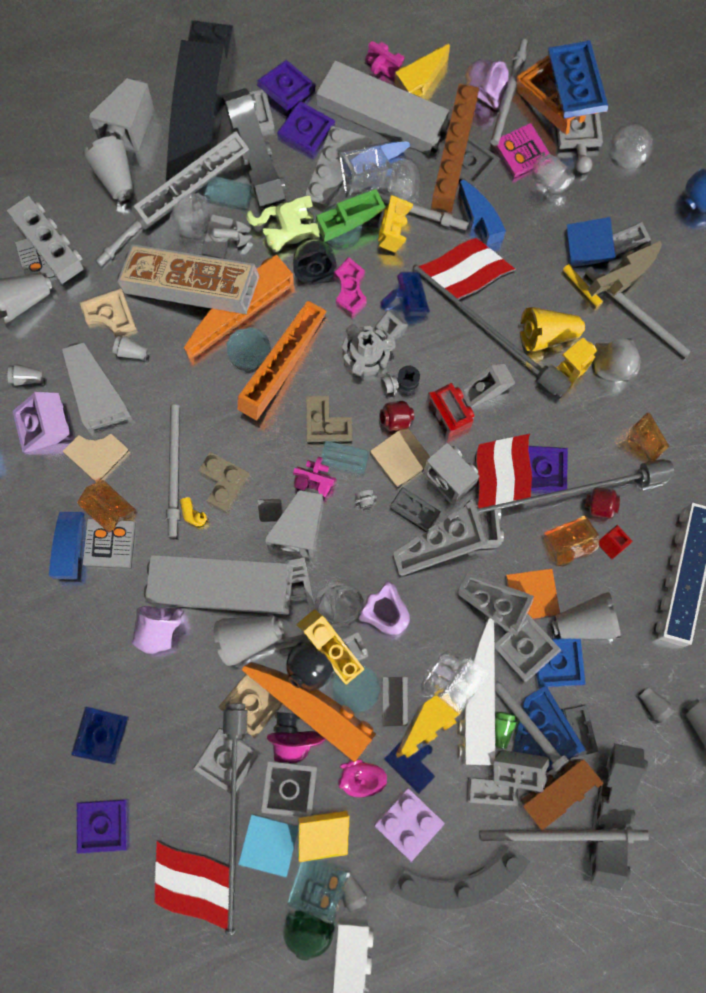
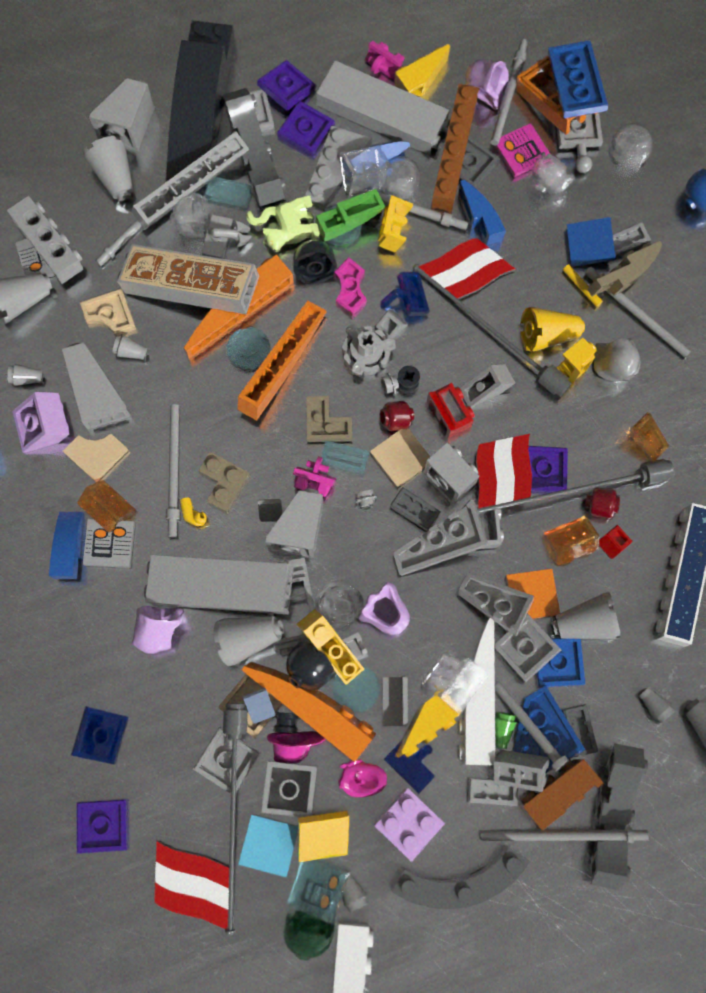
(259, 705): none -> sand blue slope

